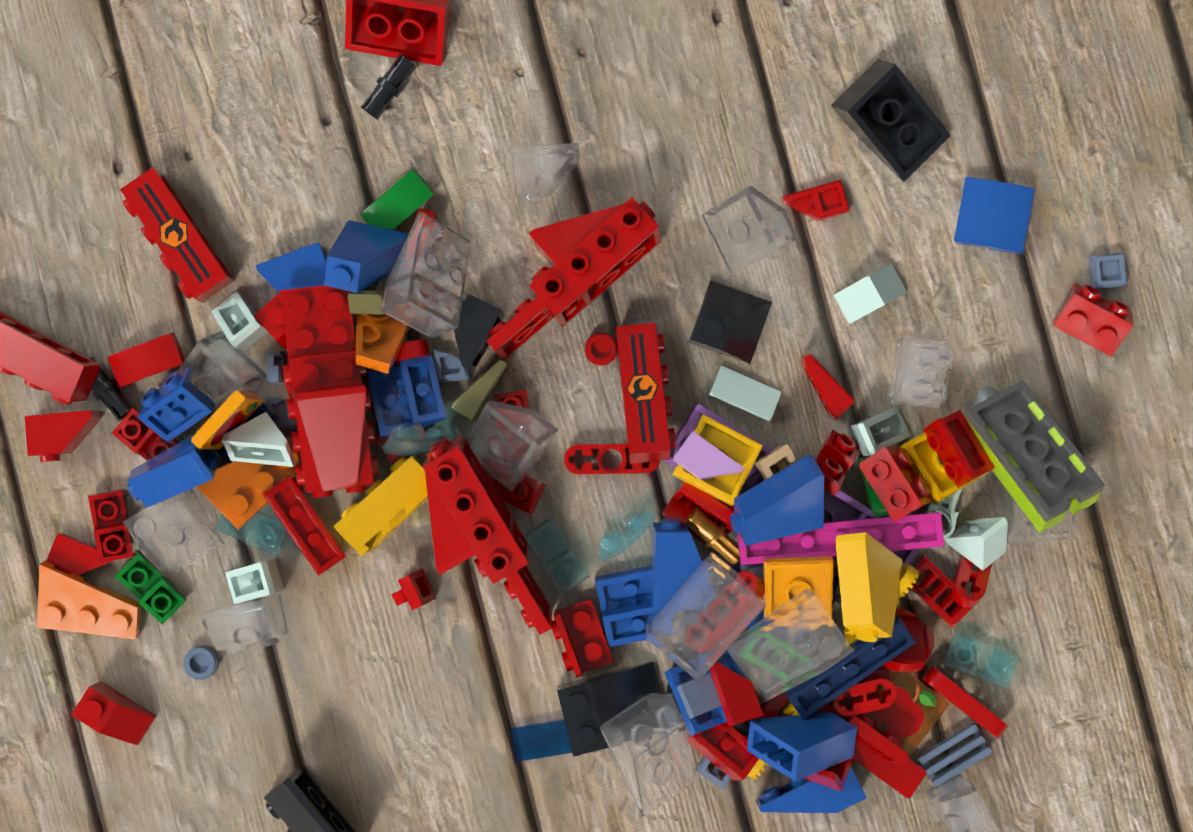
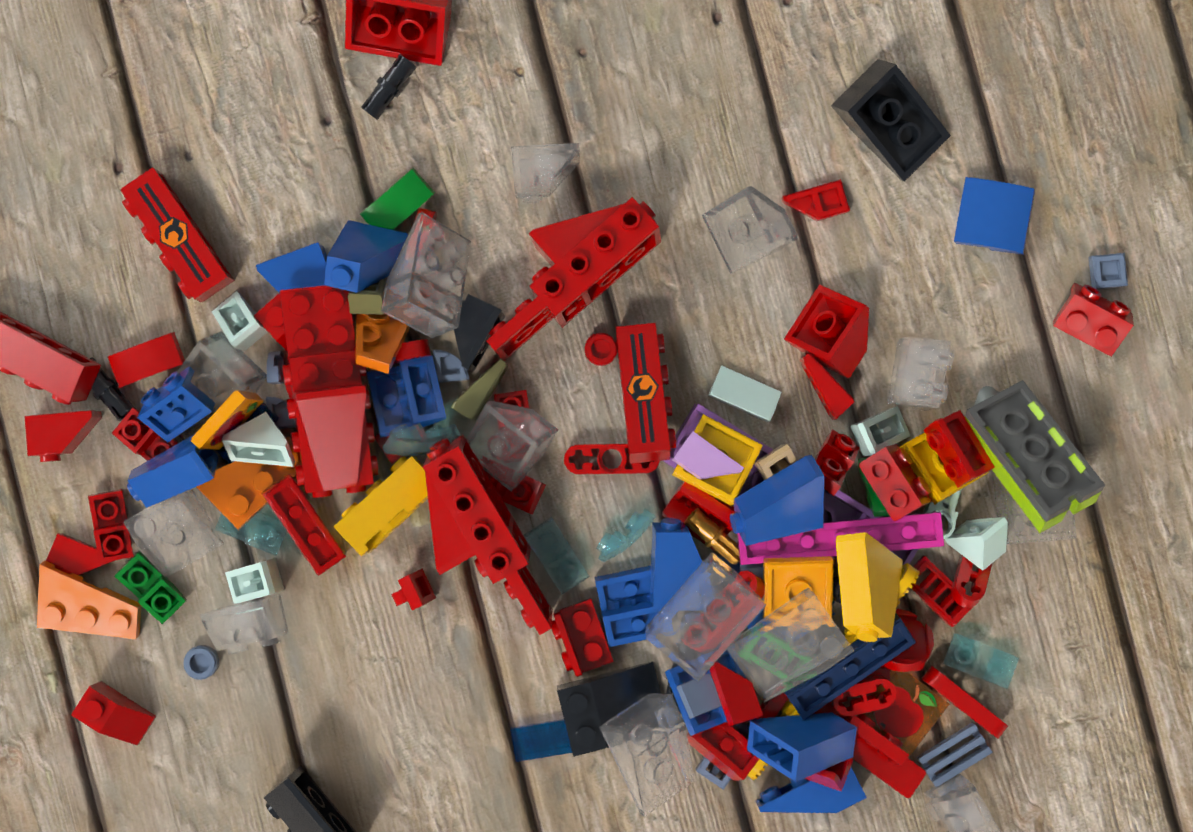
(730, 322): black slope -> none
(832, 330): none -> red slope
(870, 293): light aqua slope -> none

